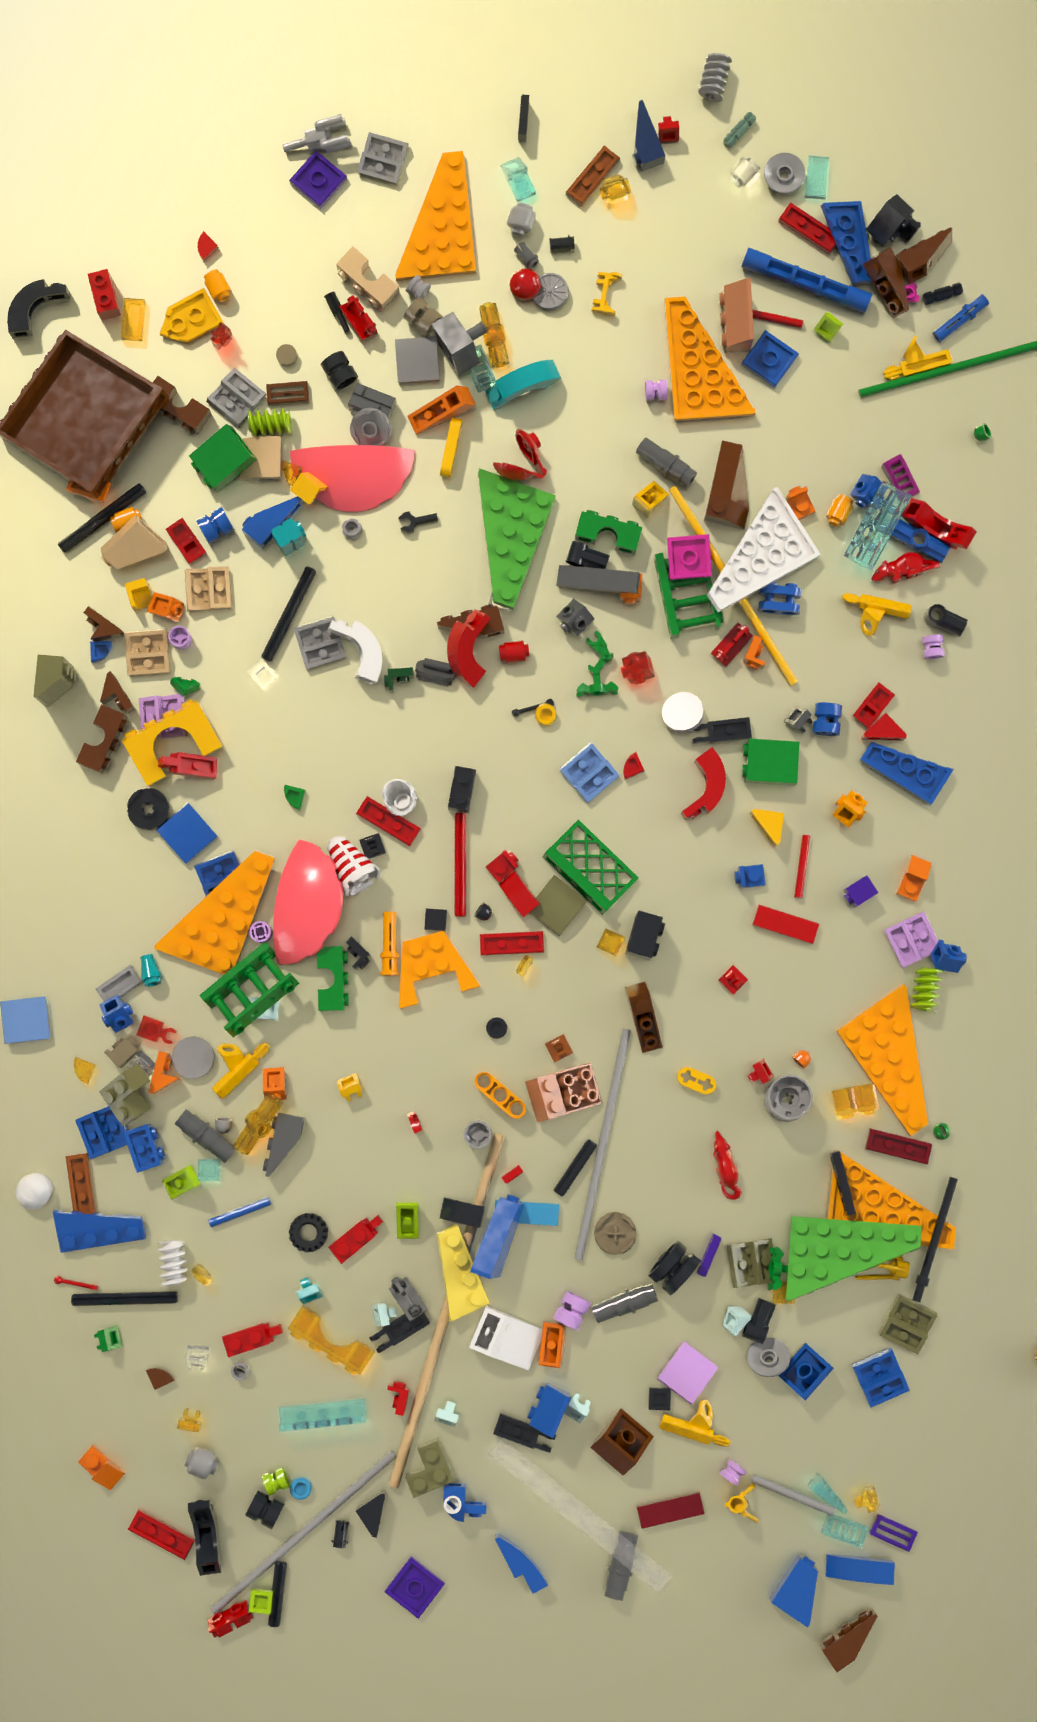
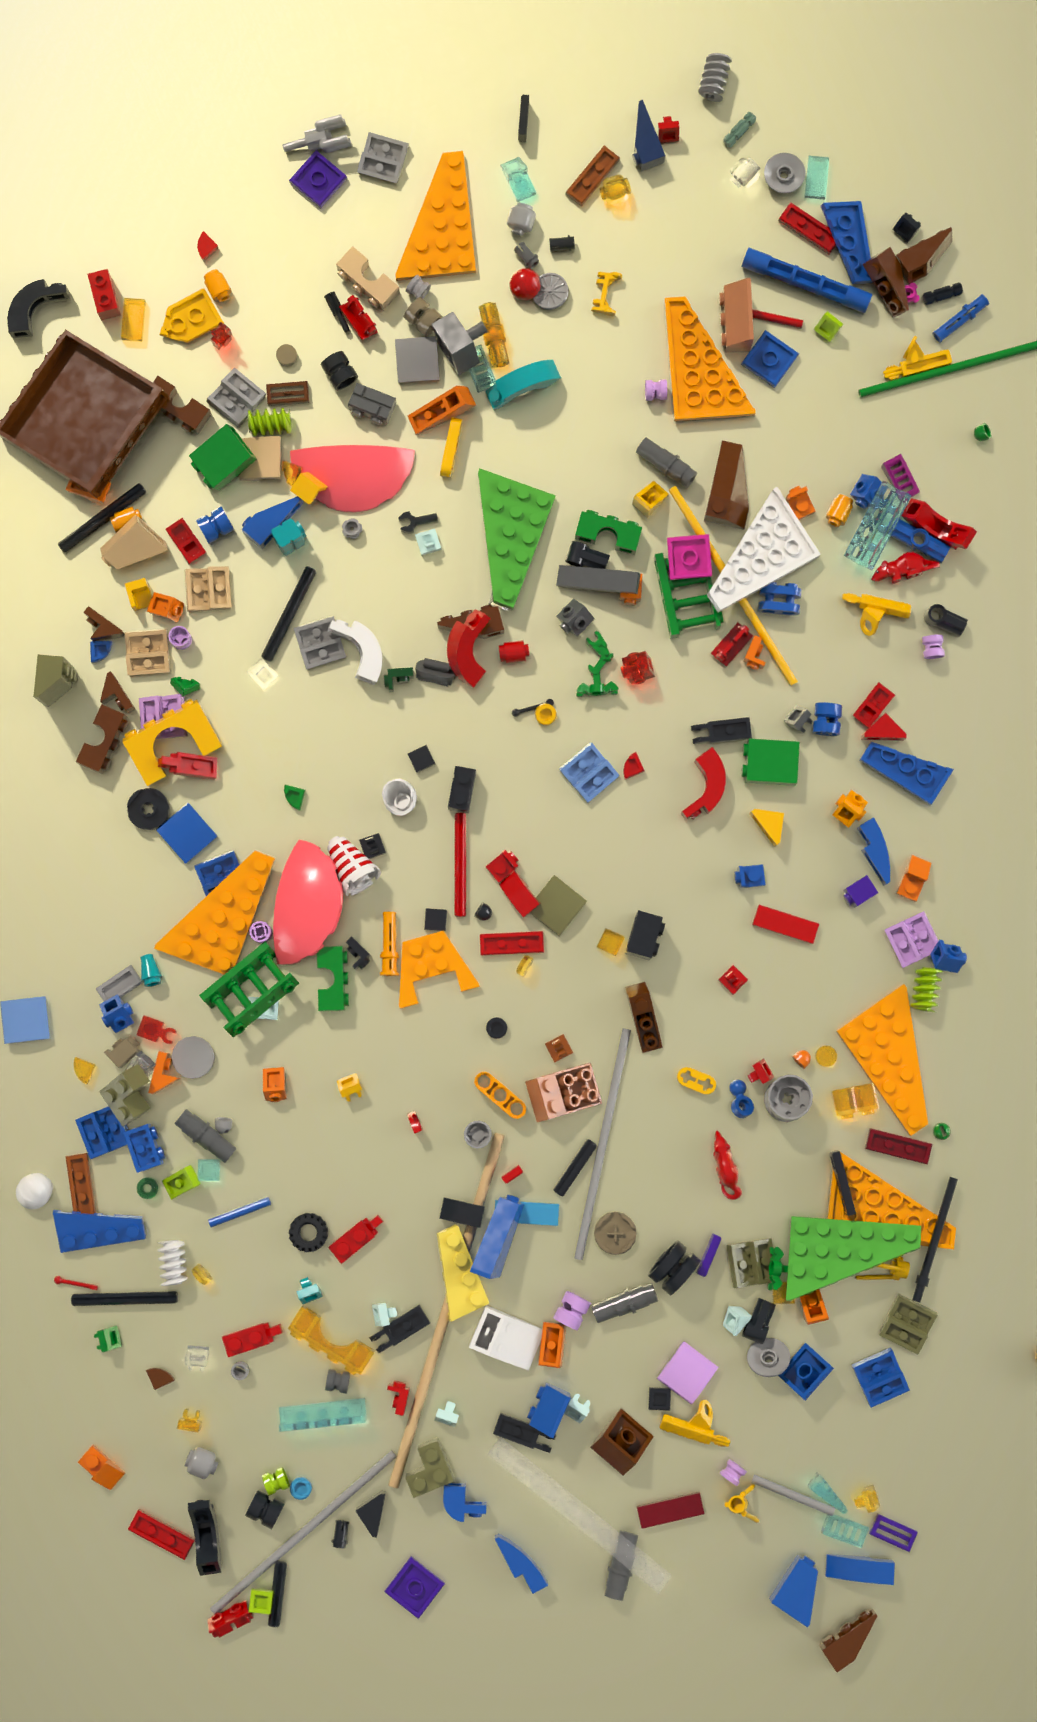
(140, 1188): none -> clear green plate
(238, 1066): yellow piece -> none
(258, 1124): clear yellow piece -> none
(286, 1135): dark grey slope -> none
(337, 1381): none -> dark grey wheel
(370, 427): light grey tile -> none
(388, 822): red tile -> none
(407, 1220): lime slope -> none
(407, 1298): dark grey hinge -> none
(421, 758): none -> black tile
(428, 542): none -> light aqua tile
(455, 1501): white hinge -> none
(529, 446): red animal -> none
(577, 879): green fence -> none
(683, 712): tile -> none
(738, 1089): none -> blue plate
(802, 866): red bar -> none
(813, 1308): none -> orange slope
(826, 1056): none -> clear yellow tile
(876, 851): none -> blue slope
(889, 220): black brick -> none

